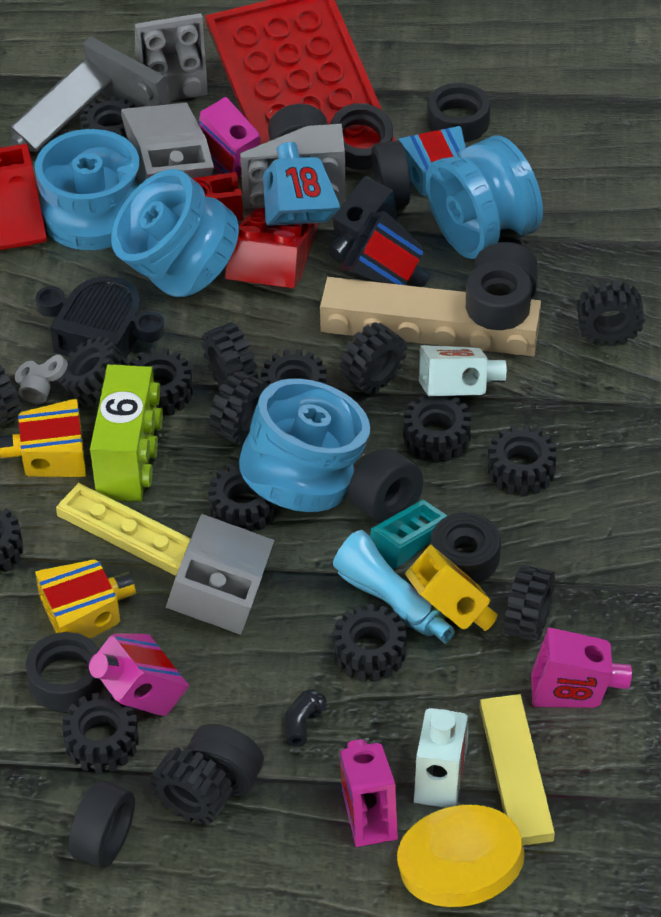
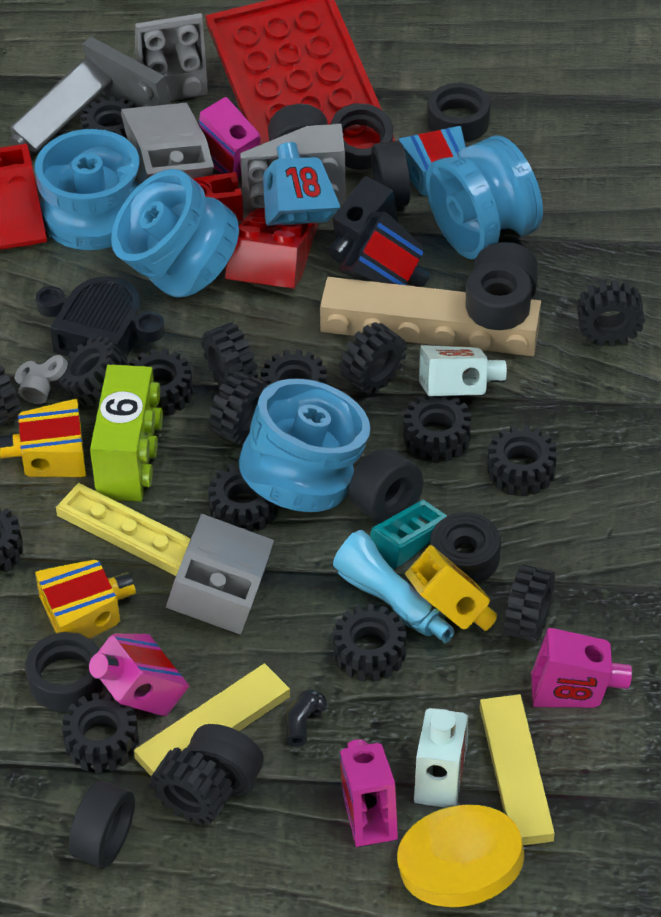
(232, 707): none -> light yellow tile

